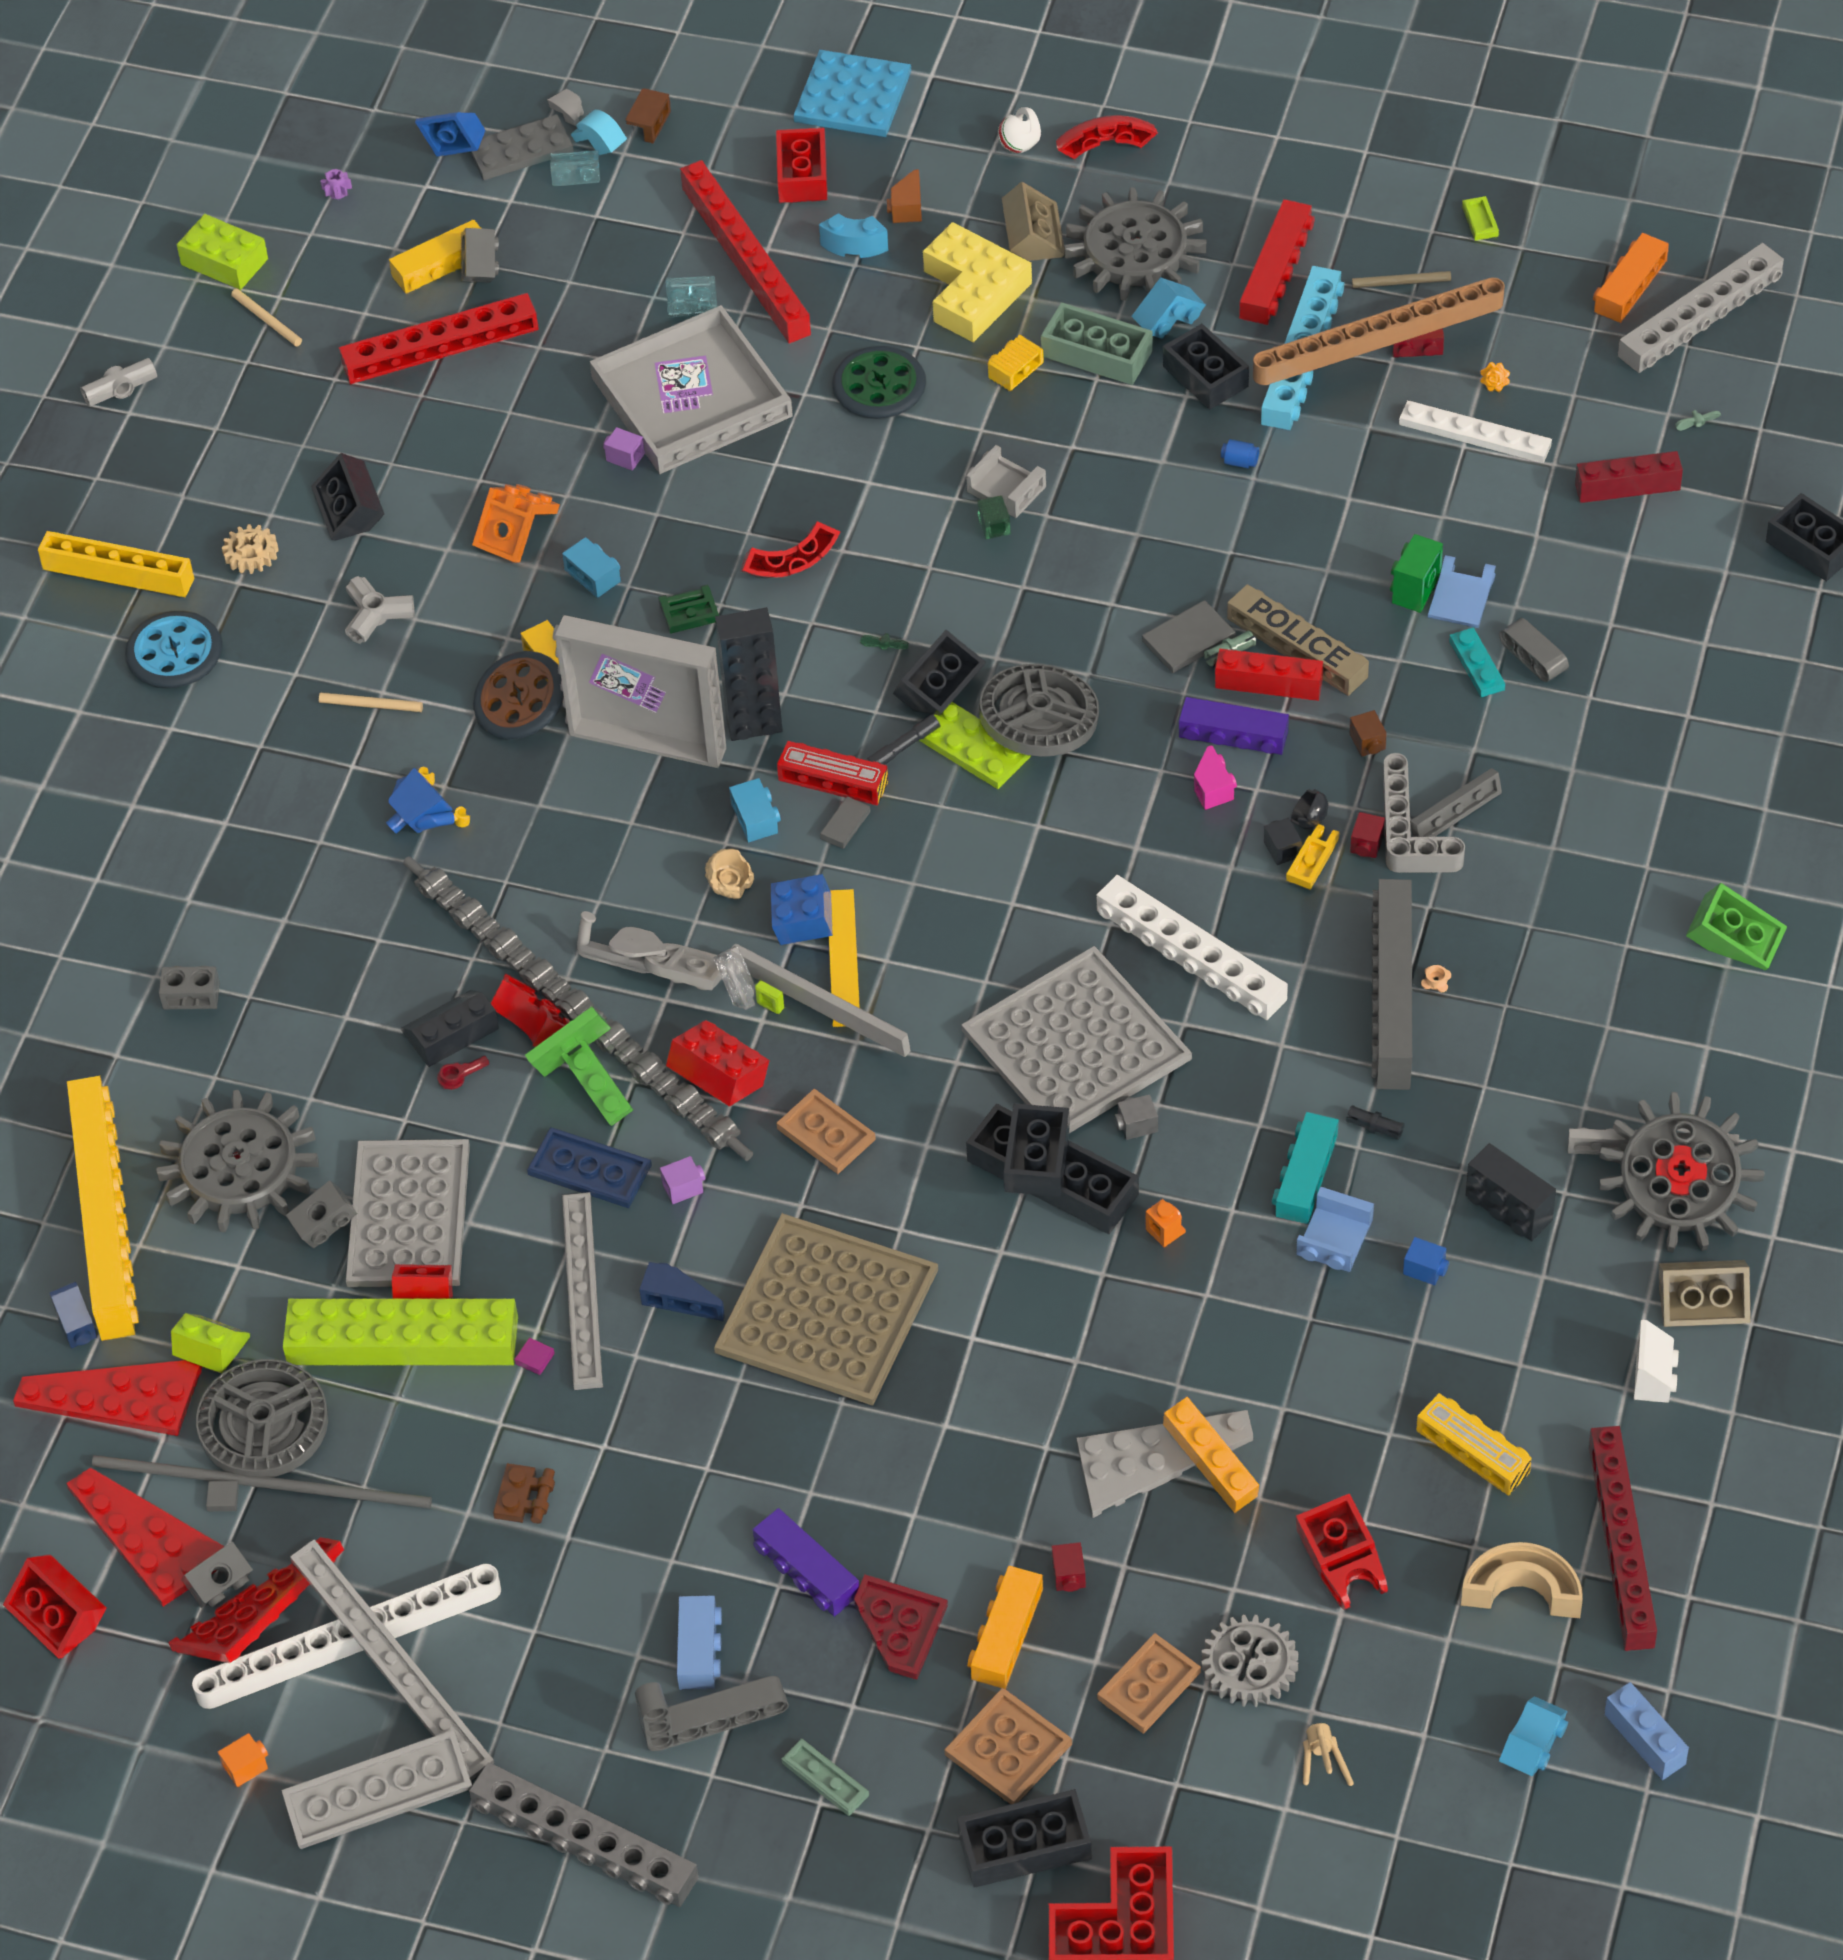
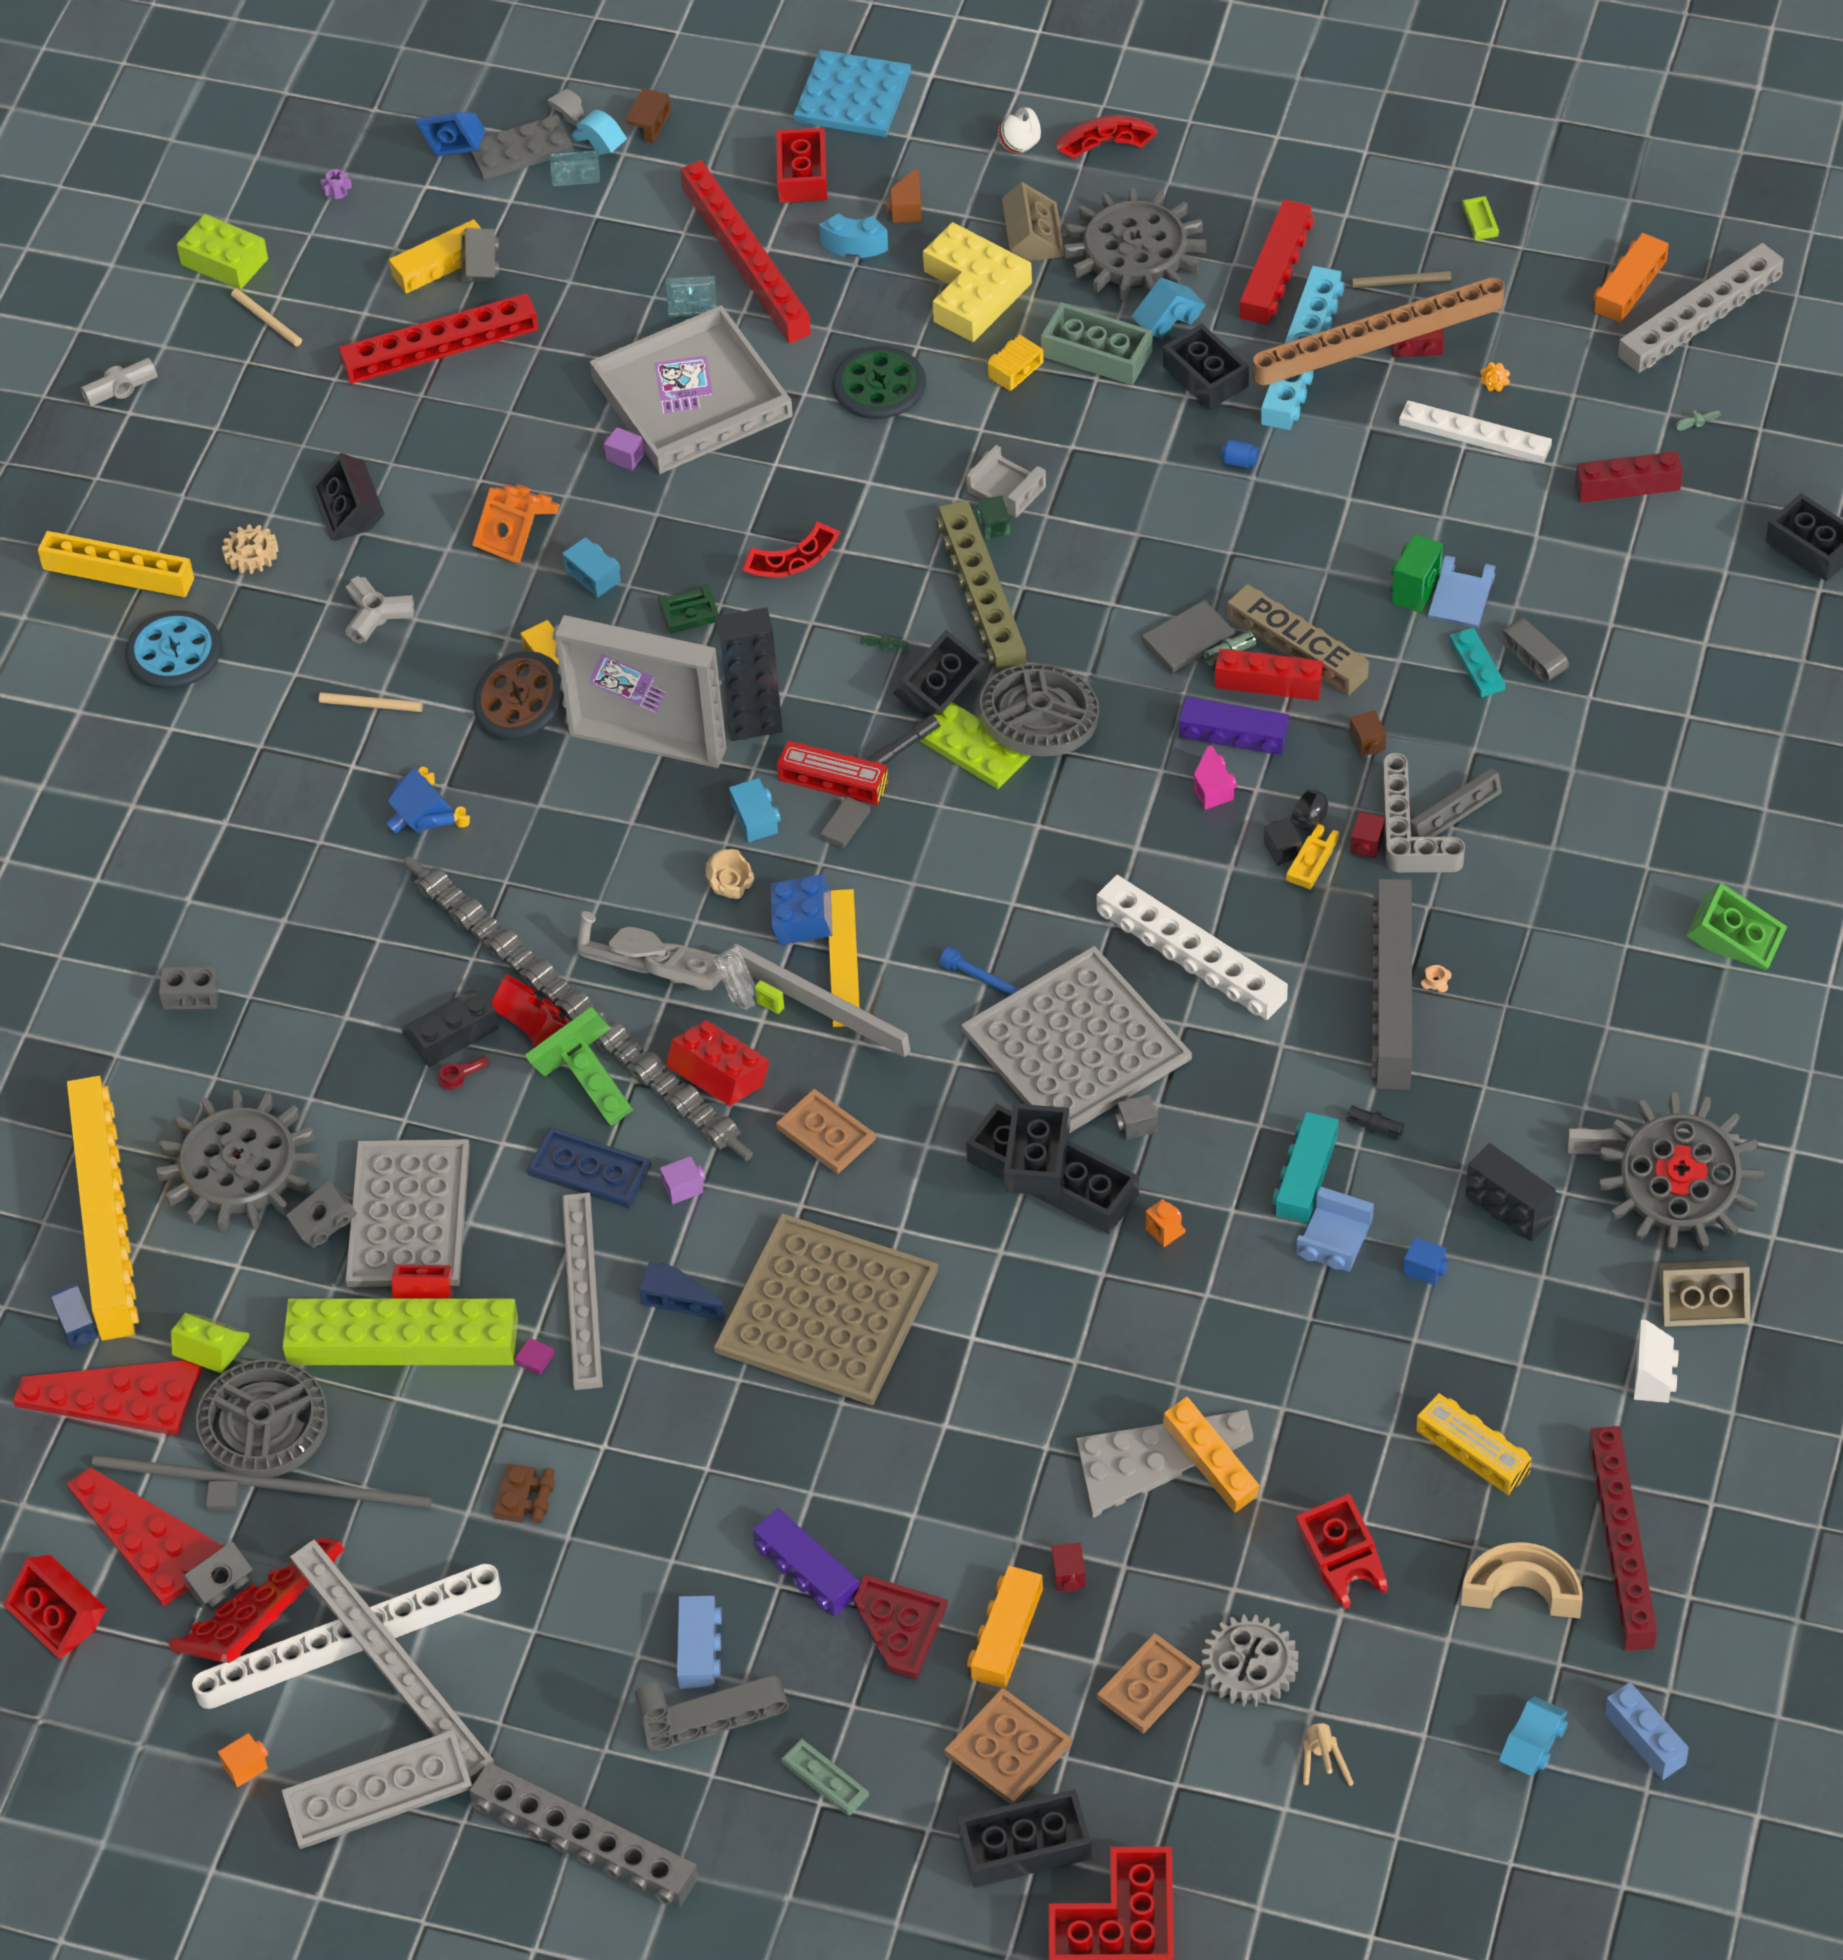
(953, 960): none -> blue piece
(981, 586): none -> olive brick

